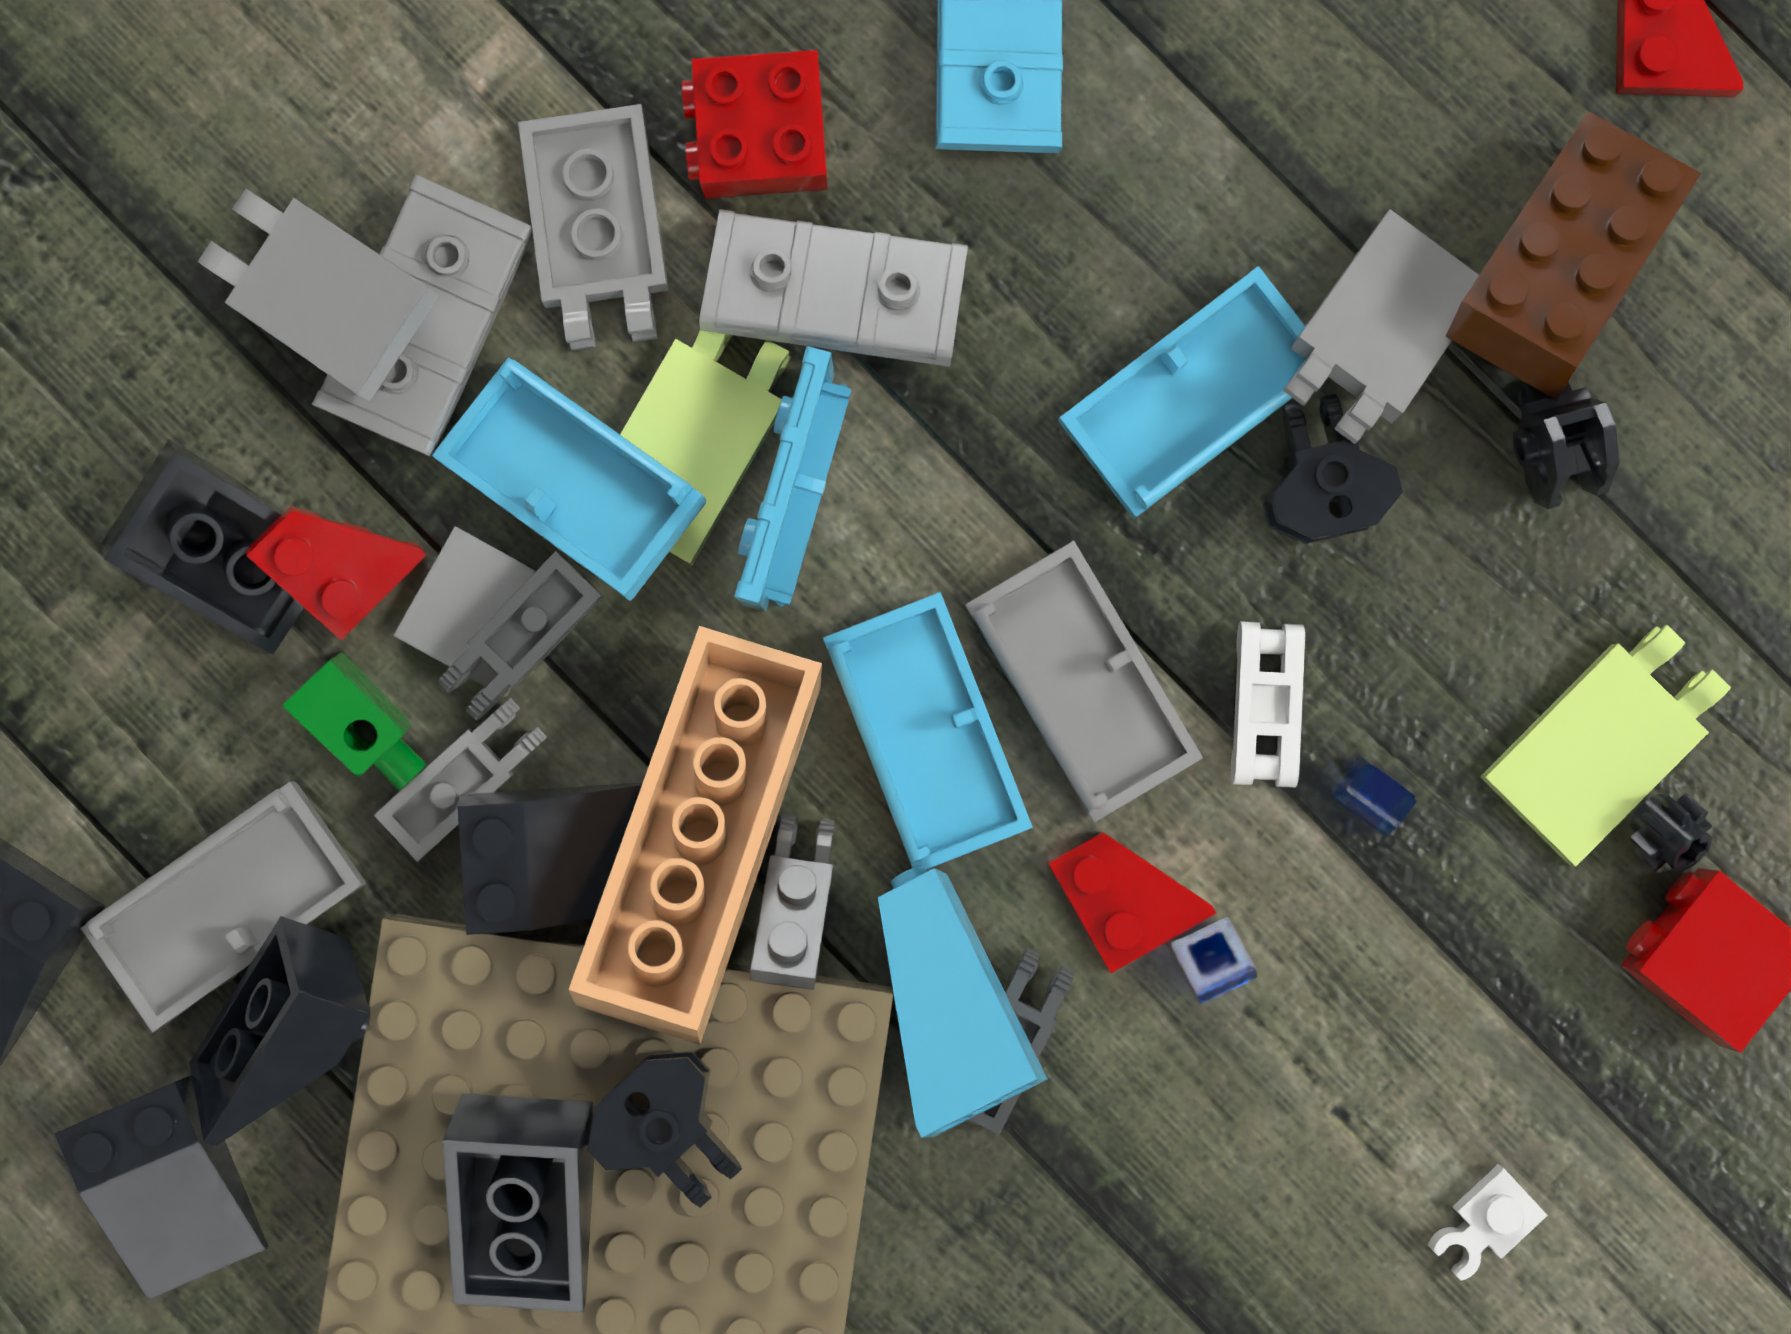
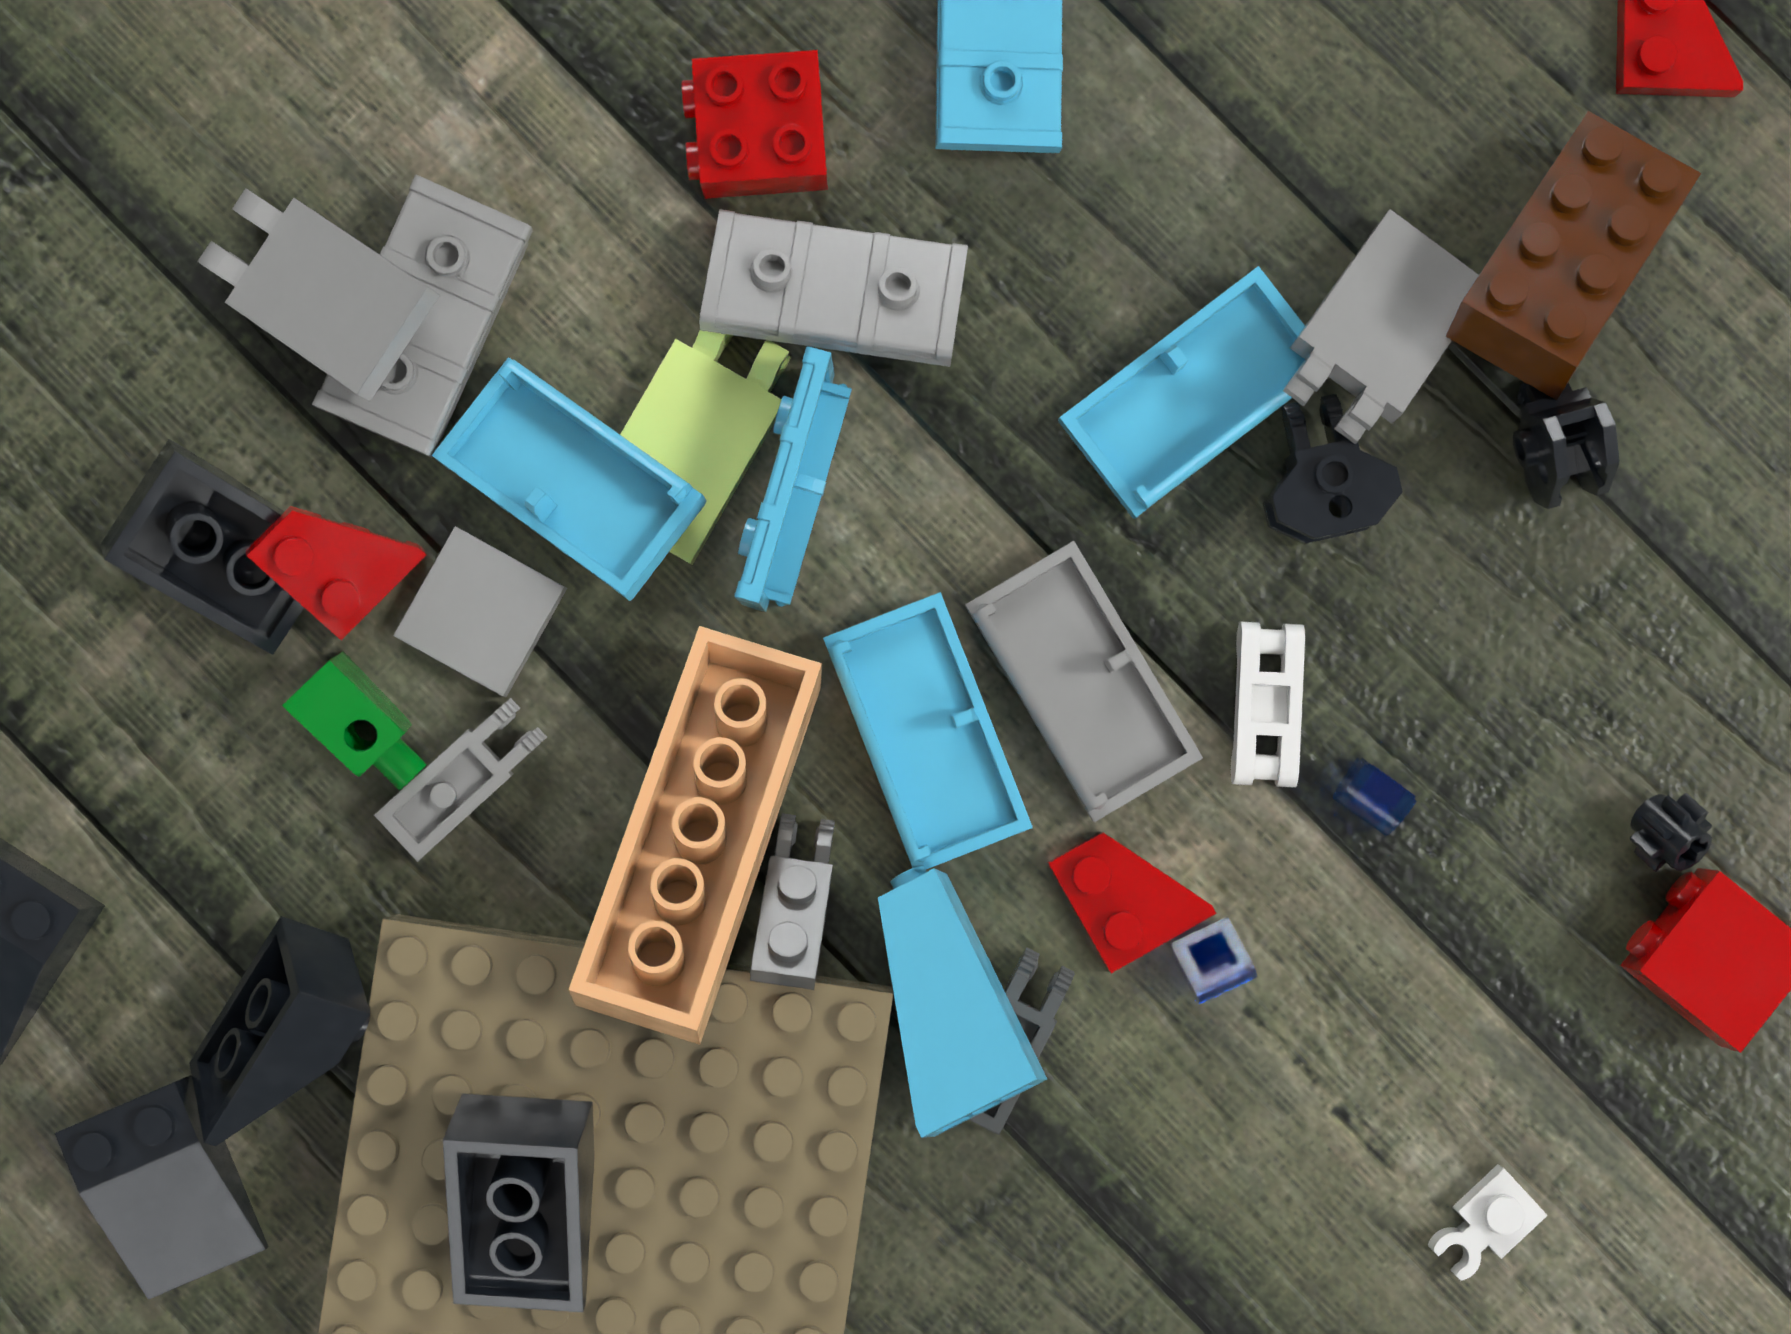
(219, 903): light grey container -> none
(524, 631): dark grey hinge -> none
(539, 854): black slope -> none
(594, 217): light grey tile -> none
(659, 1134): black hinge -> none
(1603, 745): yellowish green tile -> none

